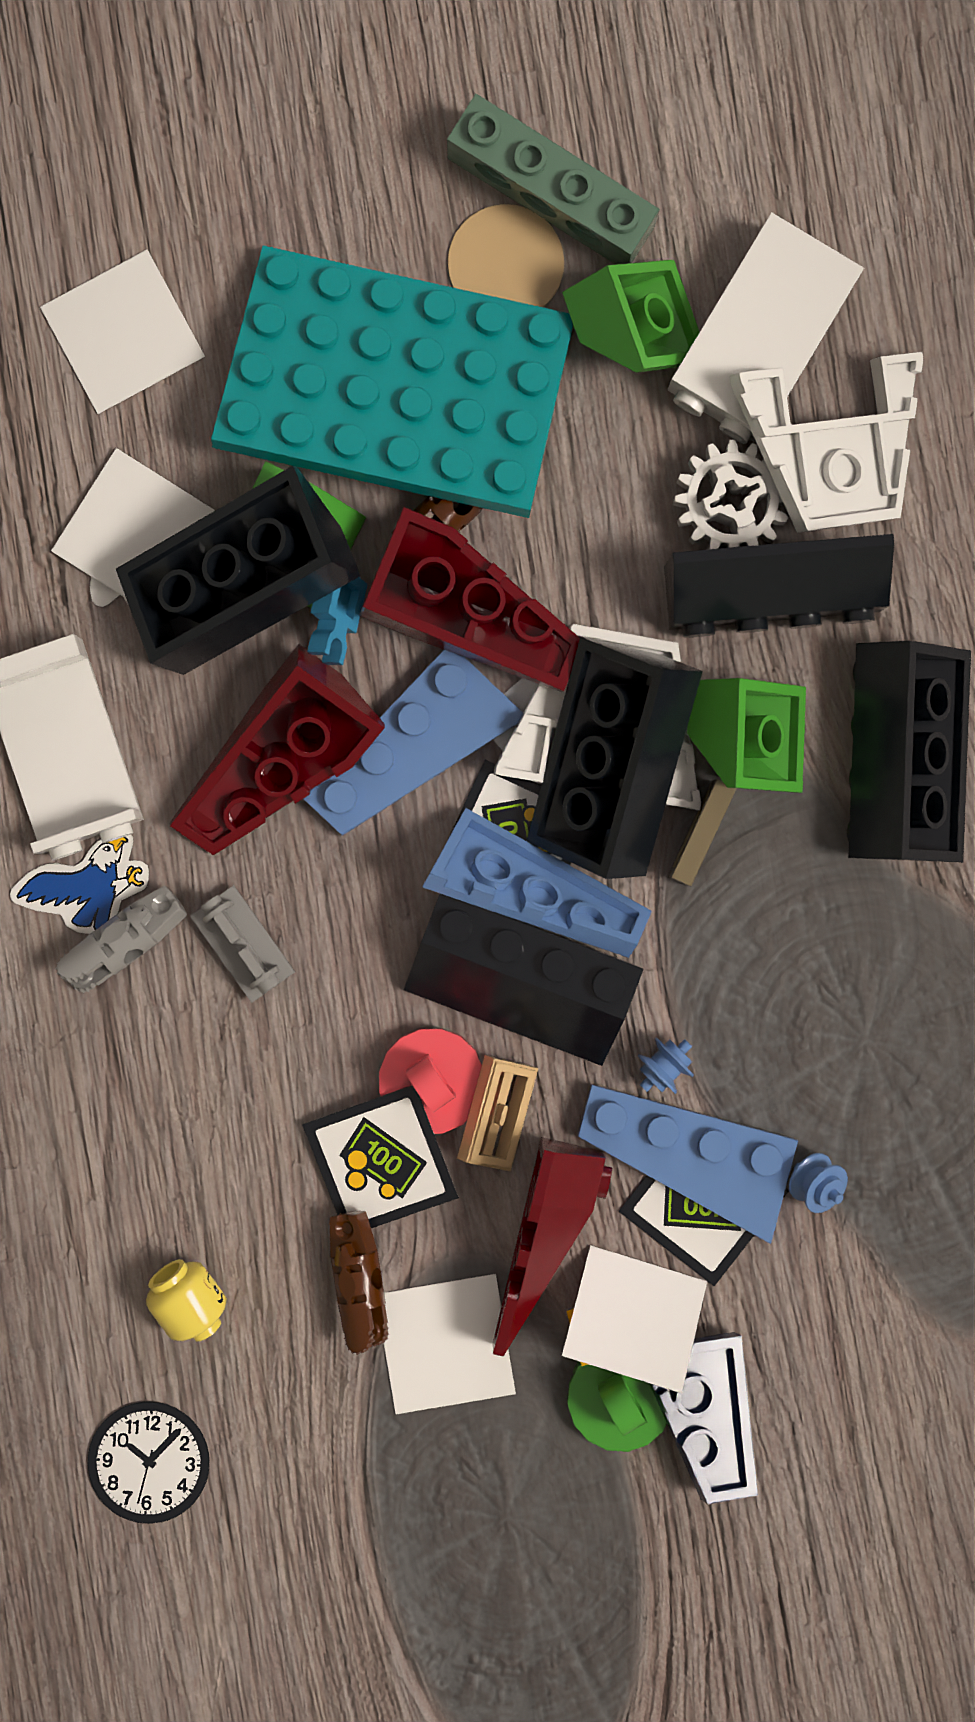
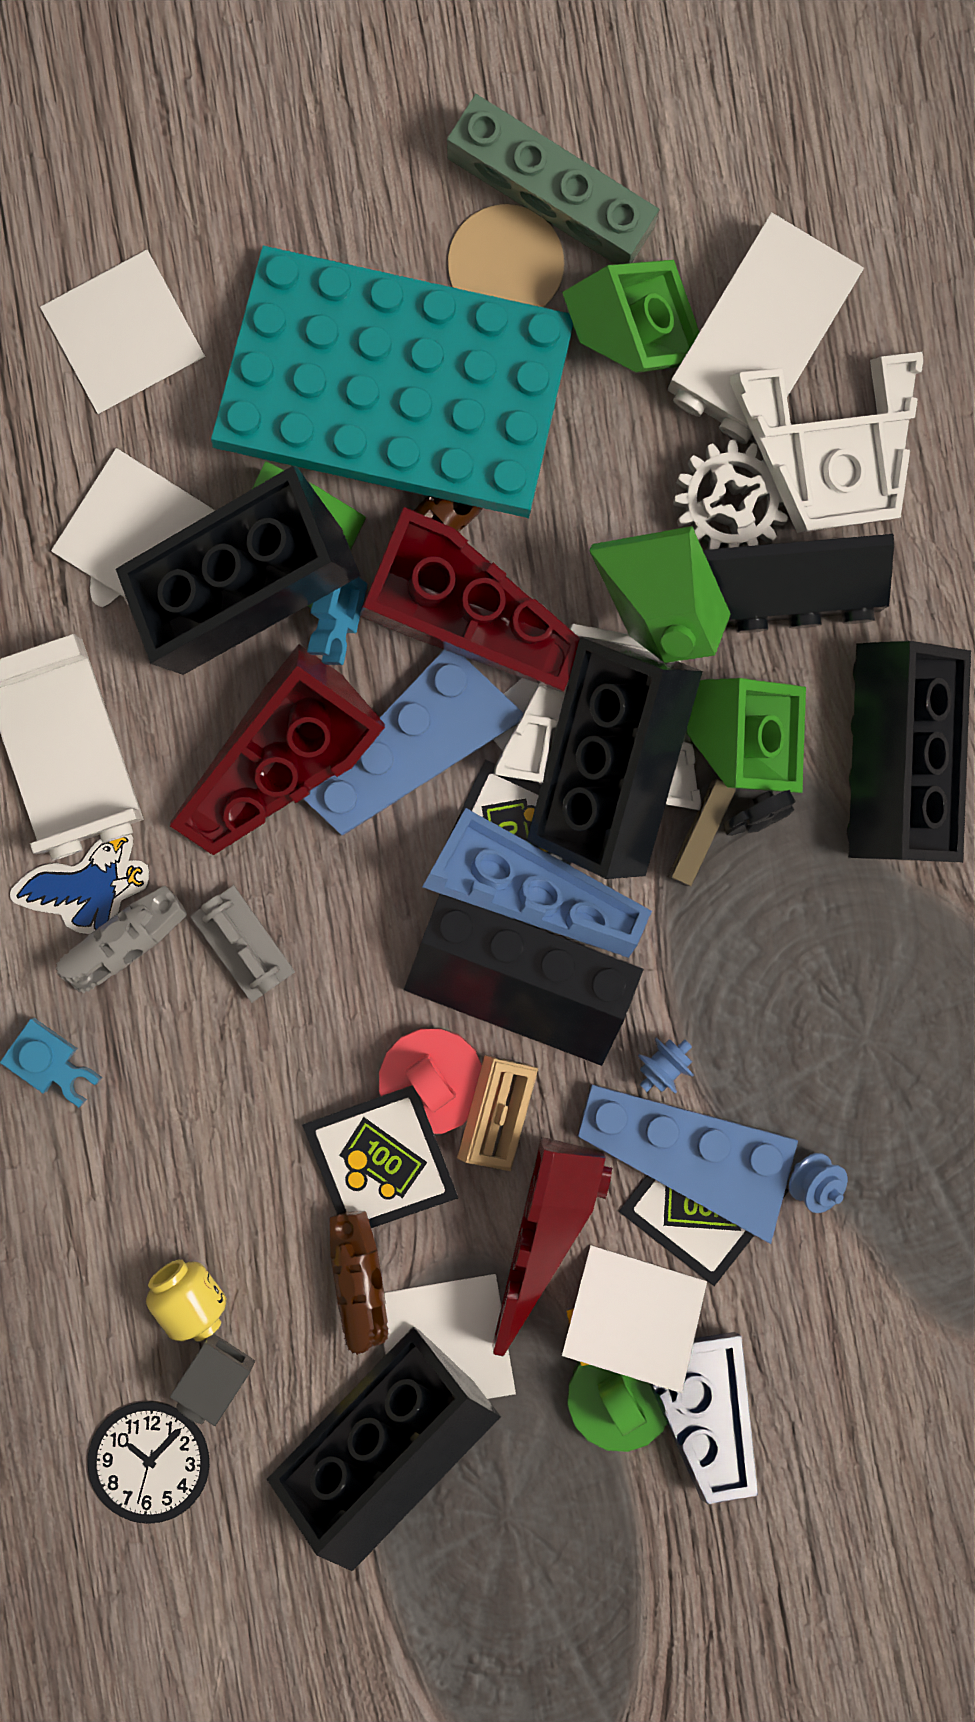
(43, 1058): none -> dark azure plate
(211, 1381): none -> dark grey brick
(381, 1450): none -> black slope
(664, 593): none -> bright green slope
(766, 811): none -> black piece

